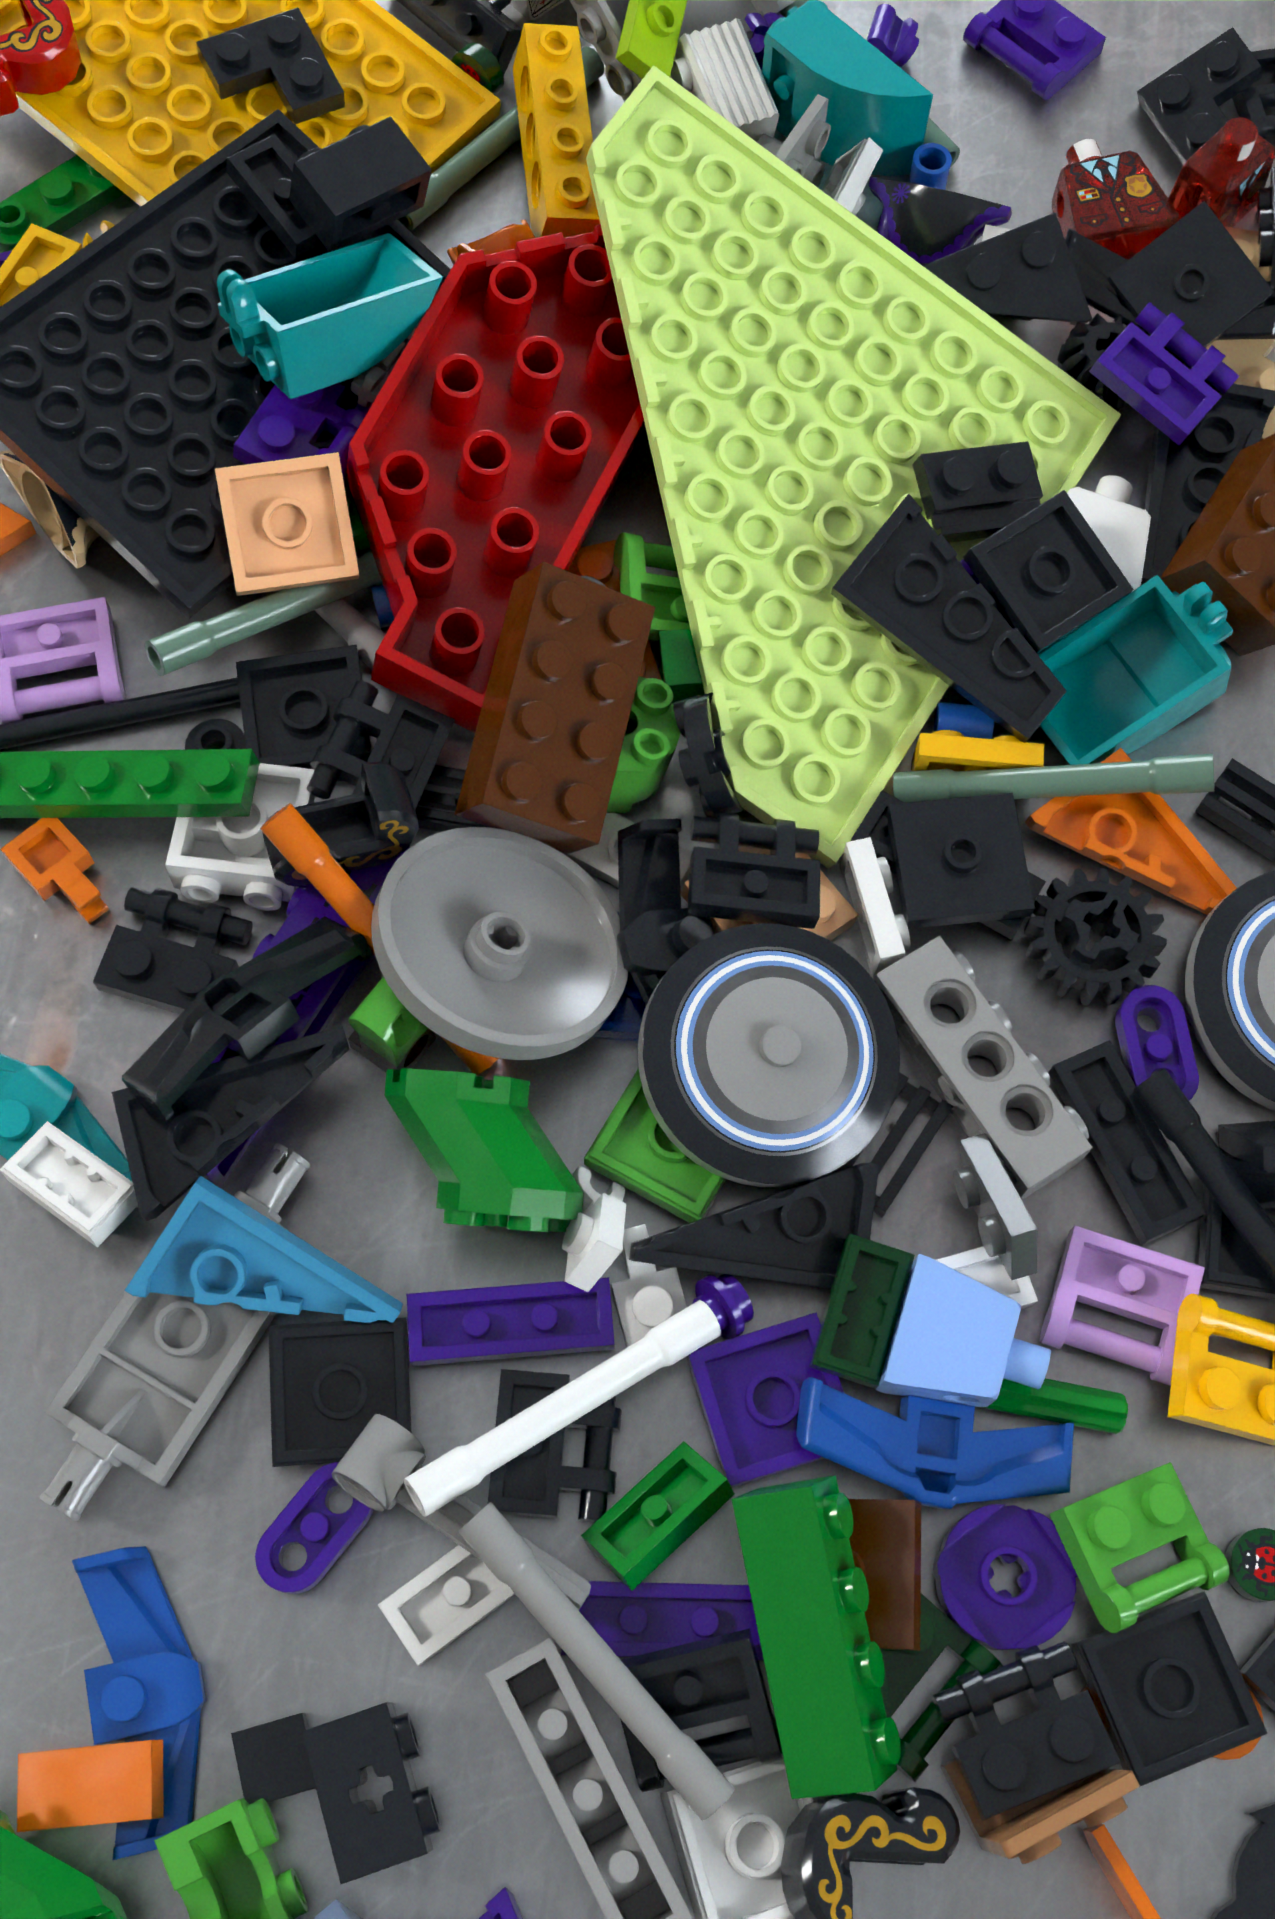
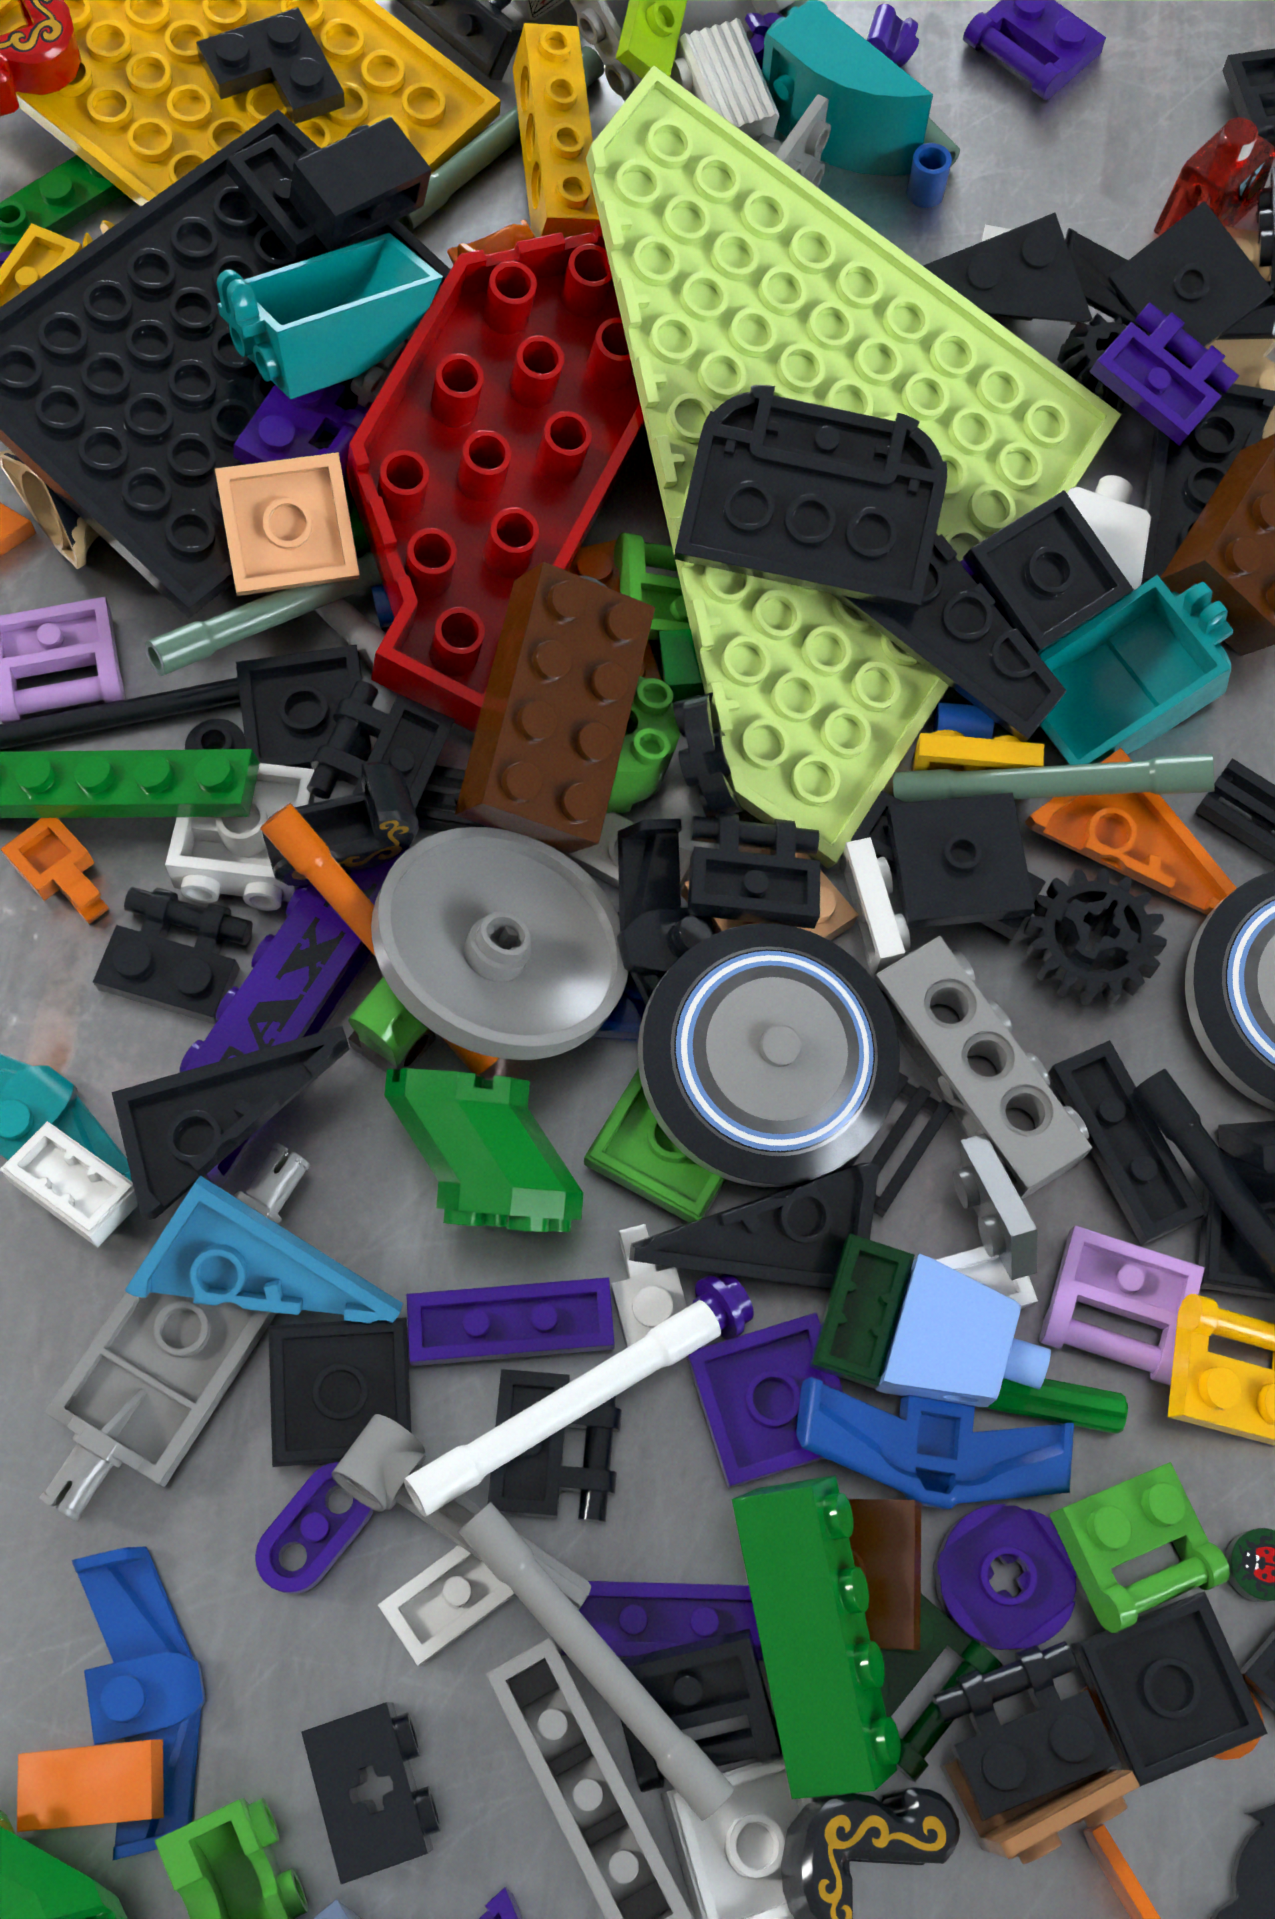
(240, 1012): black plate -> none
(273, 1759): black tile -> none
(481, 66): dark green tile -> none
(597, 1233): white plate -> none
(658, 1515): green plate -> none
(815, 498): none -> black plate
(851, 175): white plate -> none
(932, 221): black hat -> none
(977, 489): black plate -> none
(1111, 199): clear red torso -> none
(1166, 1048): dark purple plate -> none
(1188, 96): black plate -> none

